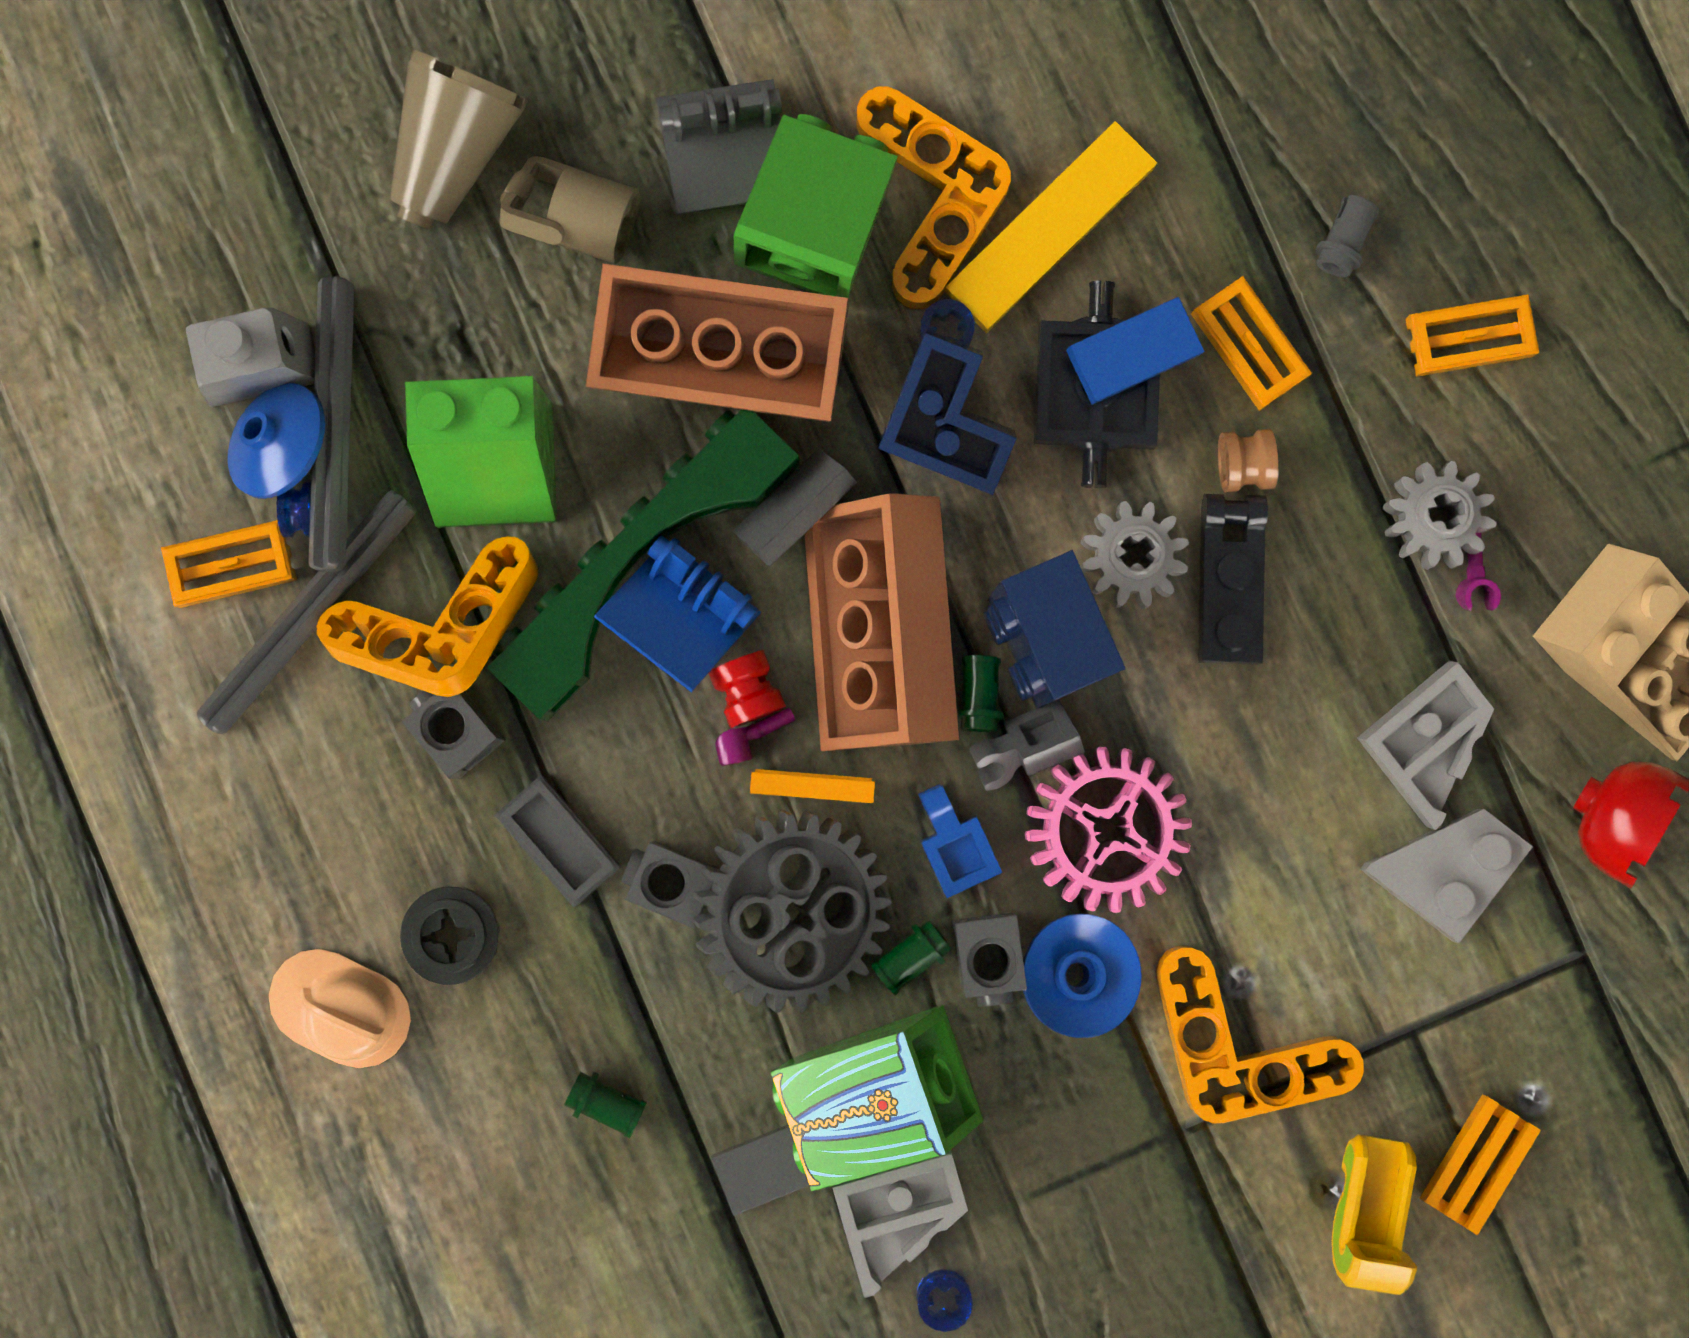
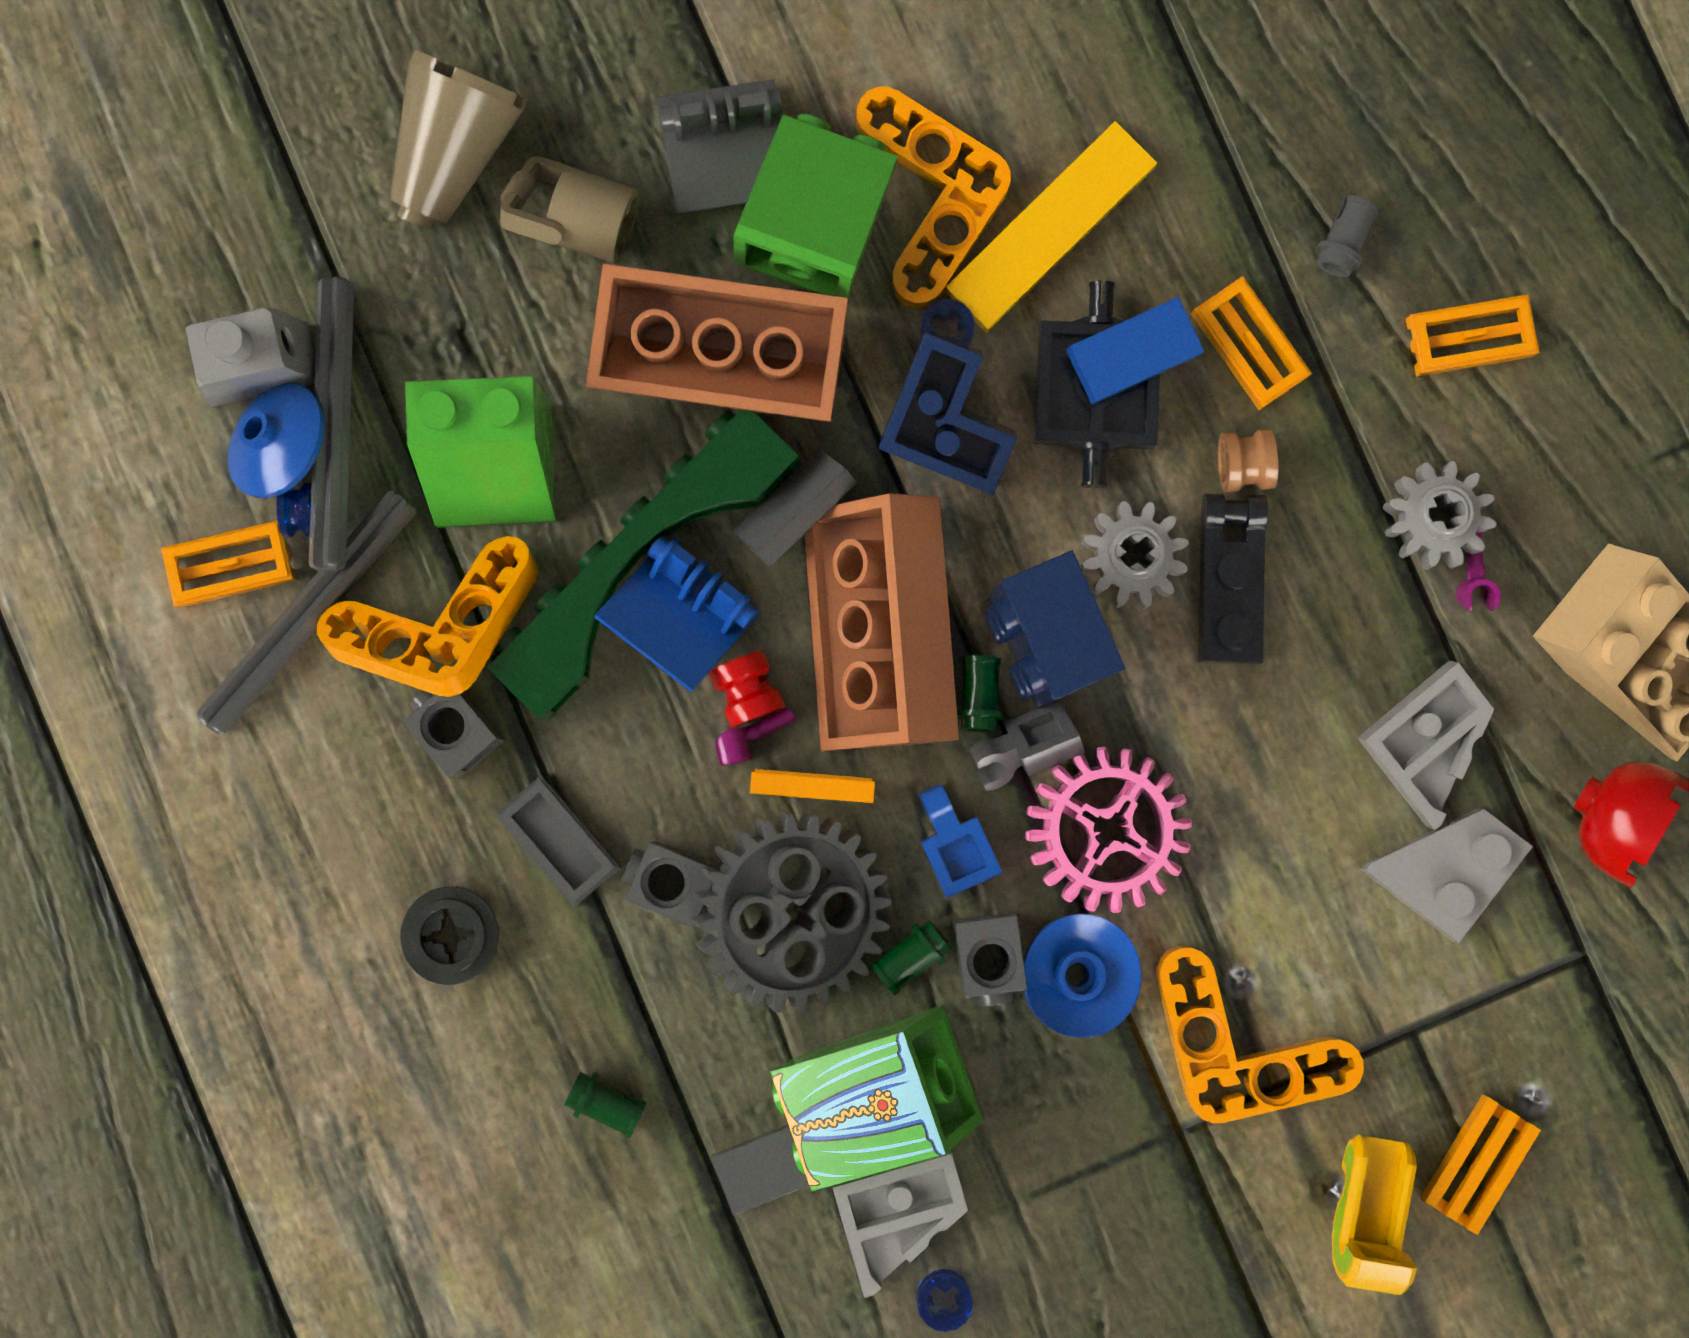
(339, 1008): light nougat piece -> none

